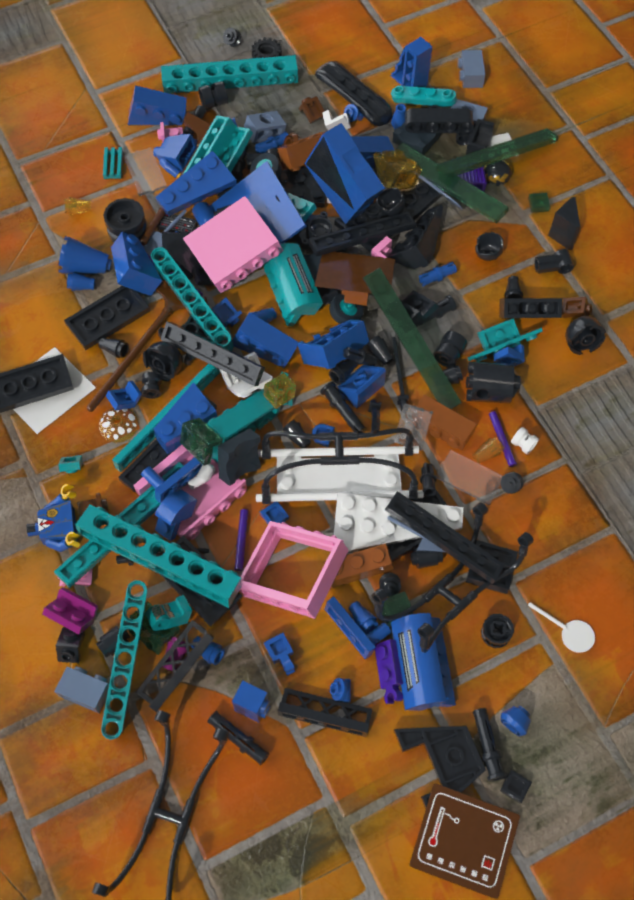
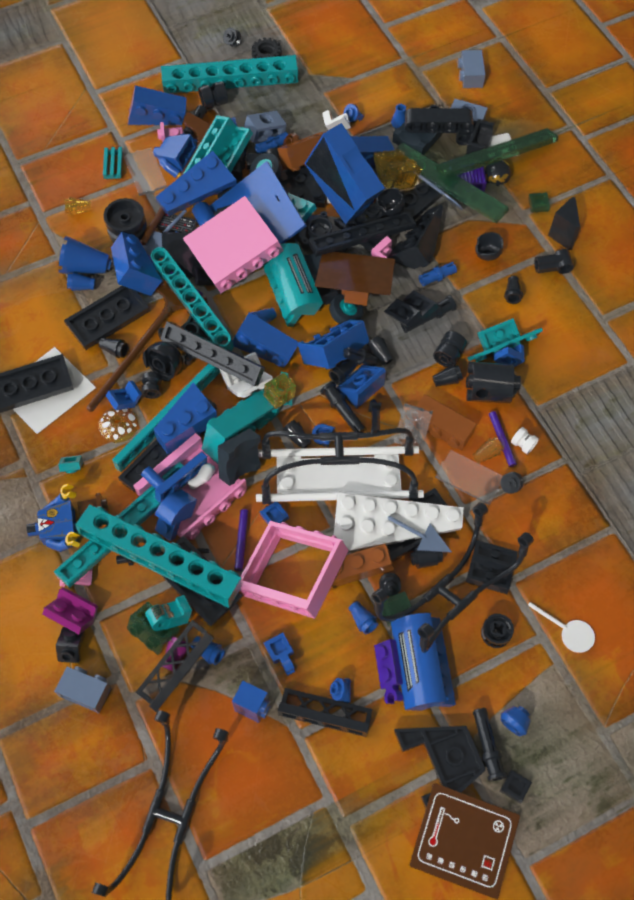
(109, 641): black brick -> none
(126, 670): teal beam -> none
(199, 439): clear green bracket -> none
(226, 313): blue bracket -> none
(258, 755): black pin -> none
(312, 109): reddish brown bracket -> none
(346, 84): black piece -> none
(352, 631): blue piece -> none
(402, 399): black sword -> none
(411, 339): clear green tile -> none
(414, 64): blue wedge -> none
(424, 96): teal plate -> none
(428, 480): black axle -> none
(445, 537): black plate -> none
(530, 308): black brick -> none
(576, 307): reddish brown bracket -> none
(584, 334): black cylinder -> none

